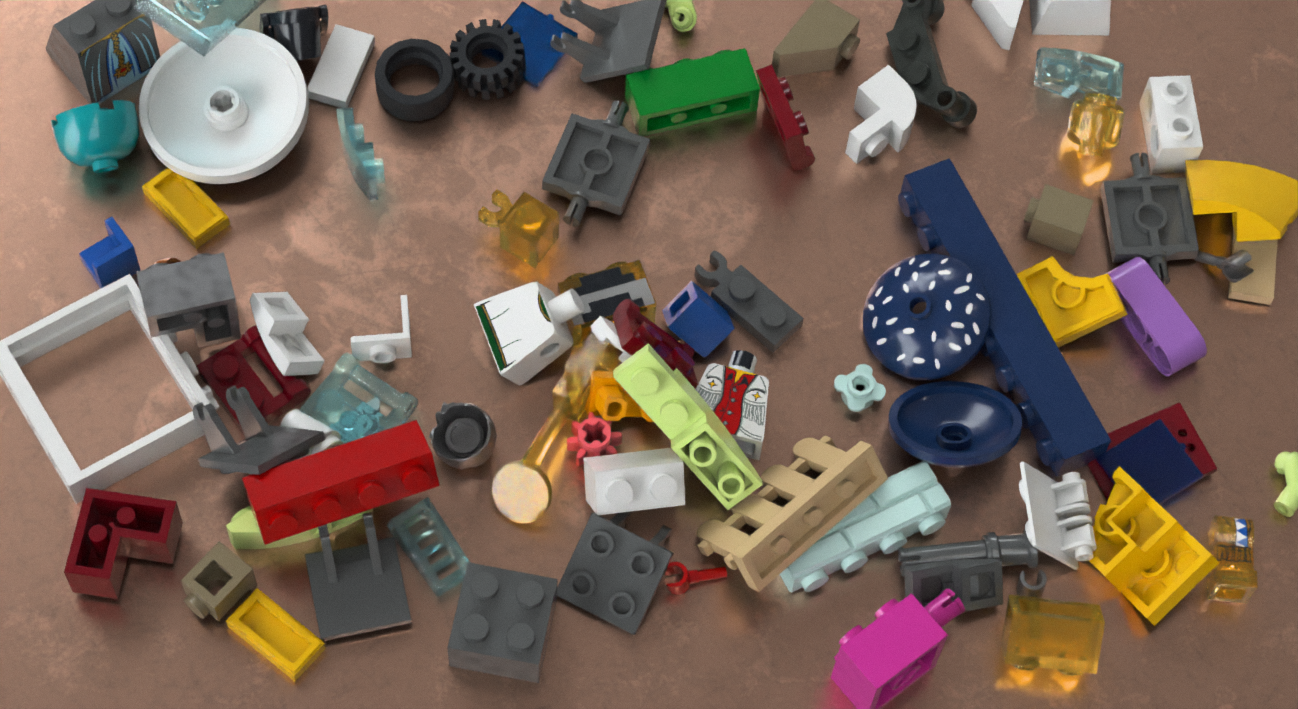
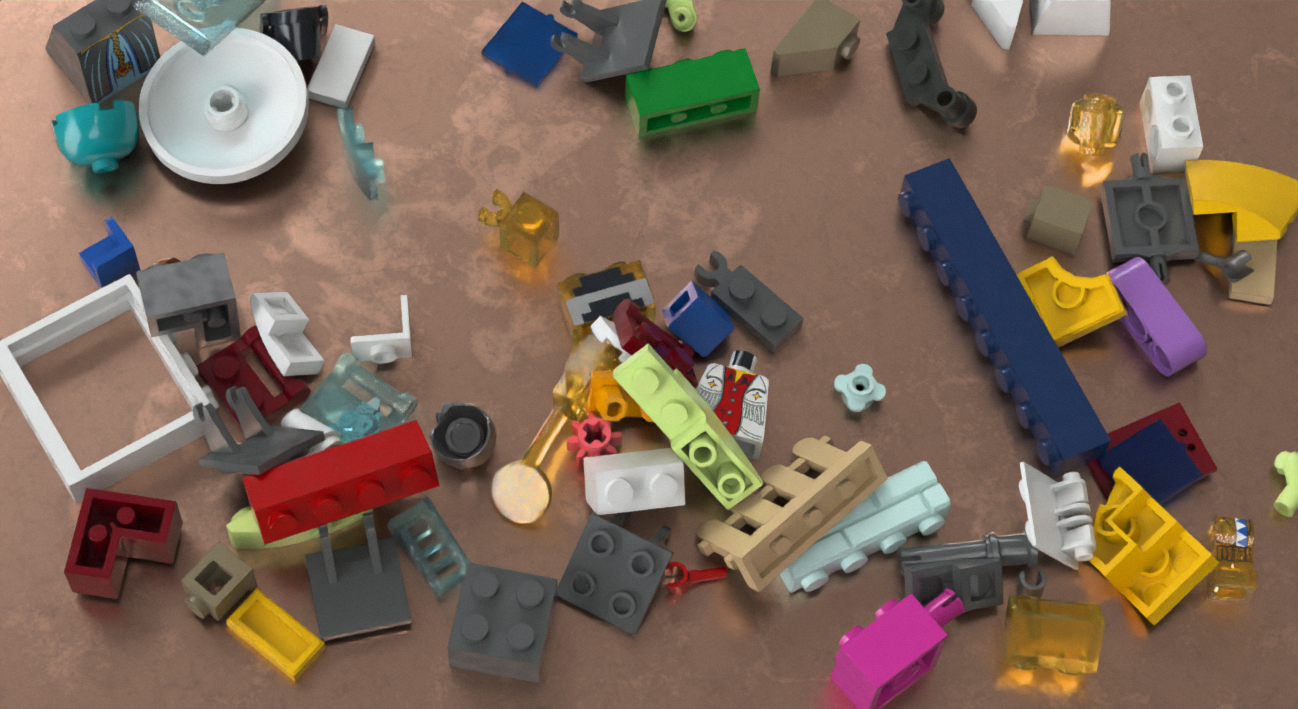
(186, 206): yellow tile -> none
(420, 53): black tyre -> none
(488, 79): black tyre -> none
(527, 328): white torso -> none
(596, 163): dark grey plate -> none
(791, 126): dark red plate -> none
(888, 112): white brick -> none
(942, 335): dark blue dish -> none
(955, 423): dark blue dish -> none
(1077, 71): clear light blue slope -> none

